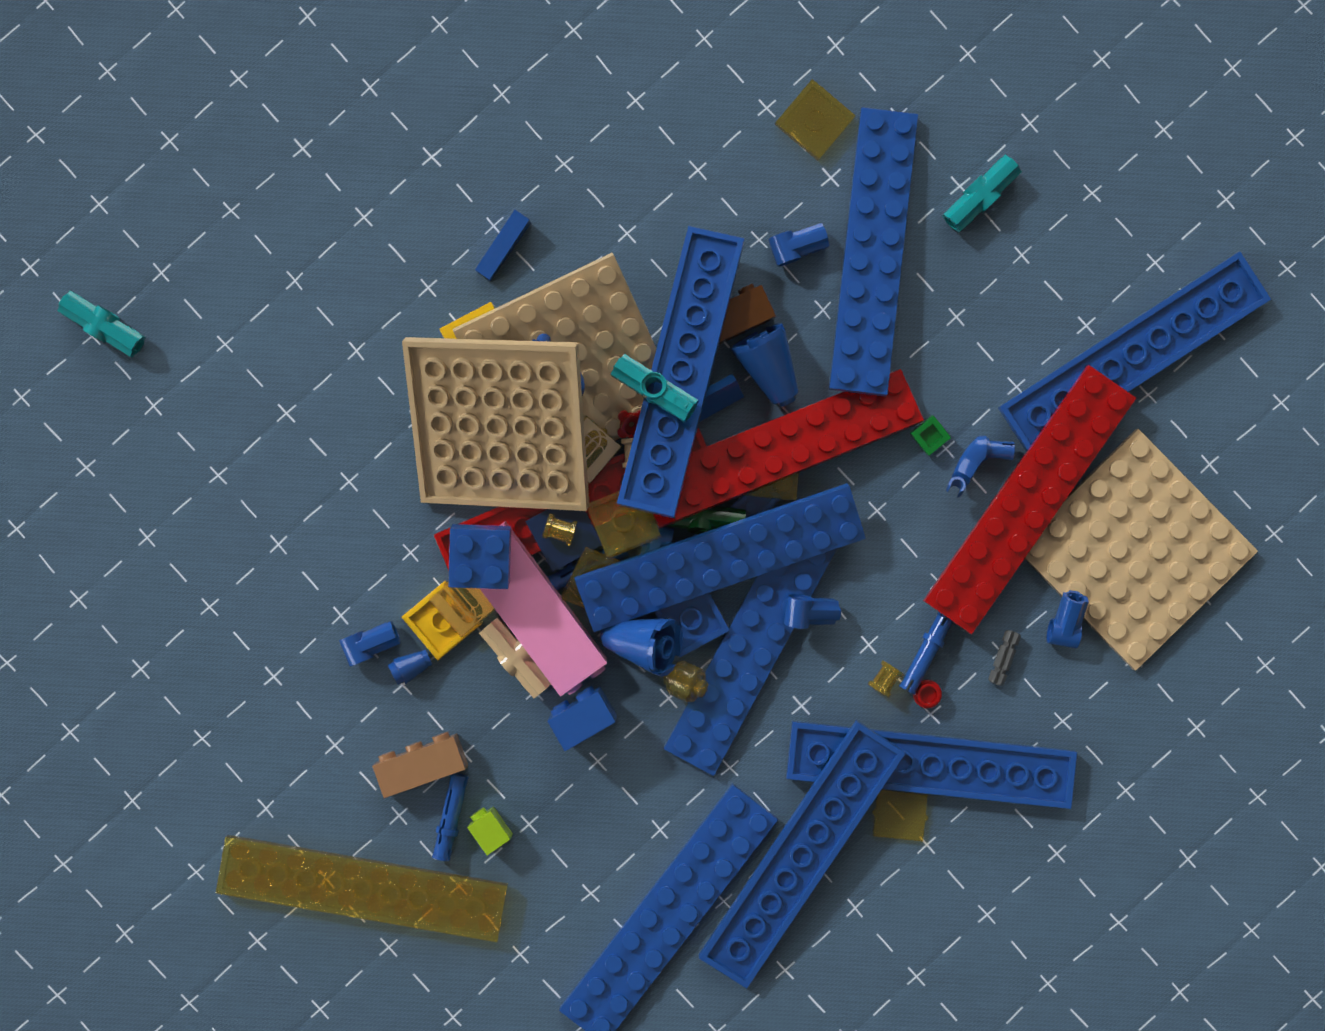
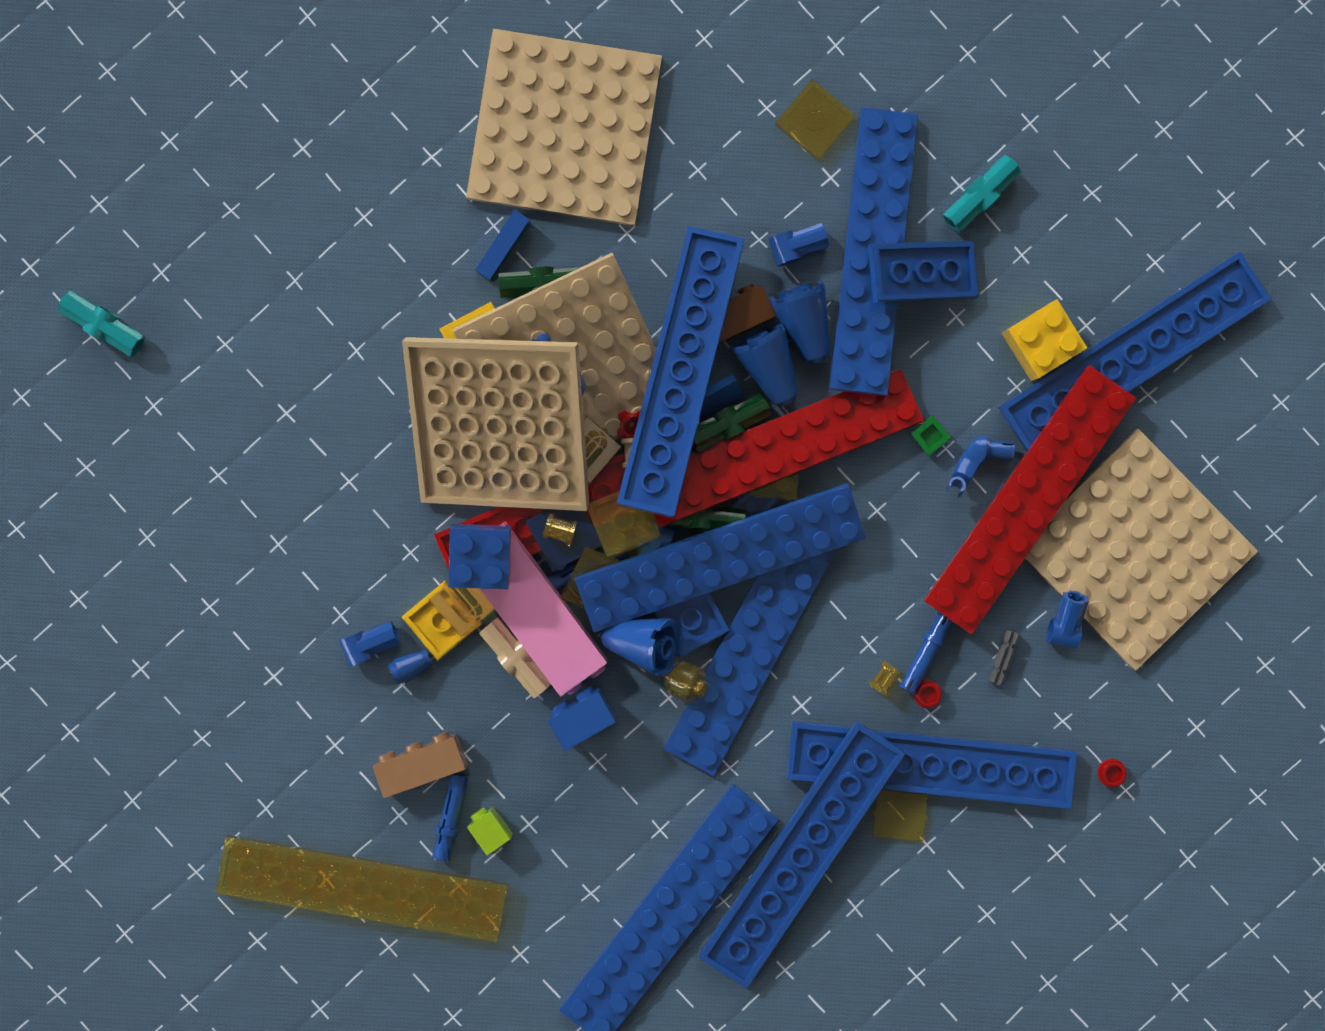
(519, 283): none -> dark green piece
(564, 127): none -> tan plate
(640, 377): teal piece -> none
(730, 422): none -> dark green piece
(805, 319): none -> blue cone
(807, 611): blue piece -> none
(923, 271): none -> blue tile
(1044, 340): none -> yellow brick
(1111, 772): none -> red plate

